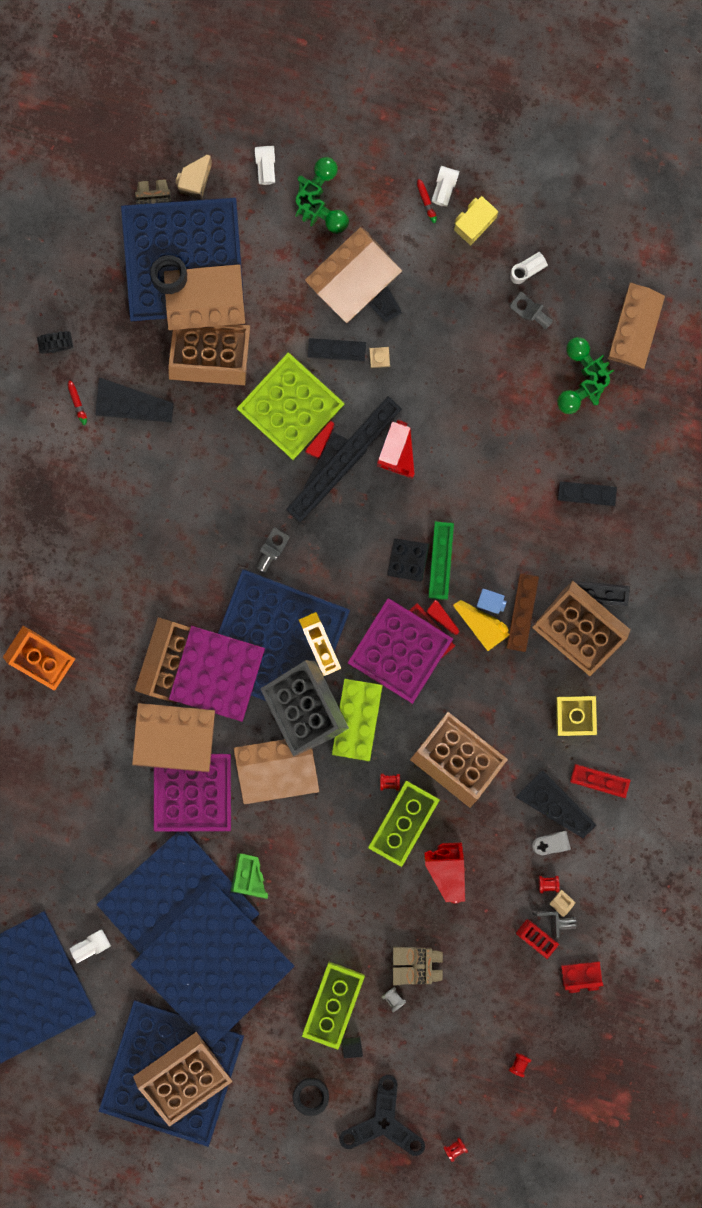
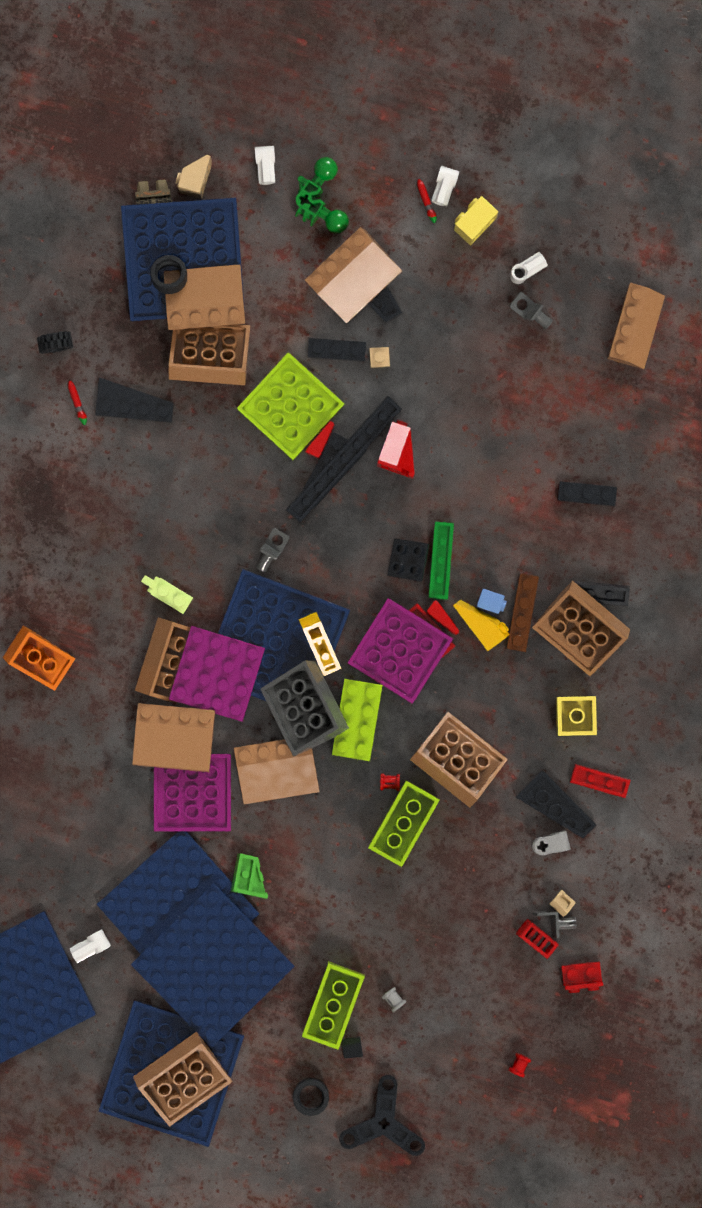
(168, 593): none -> yellowish green hinge
(421, 968): dark tan hips -> none
(447, 871): red slope -> none
(455, 1149): red bush -> none
(549, 884): red bush -> none
(570, 401): green piece -> none

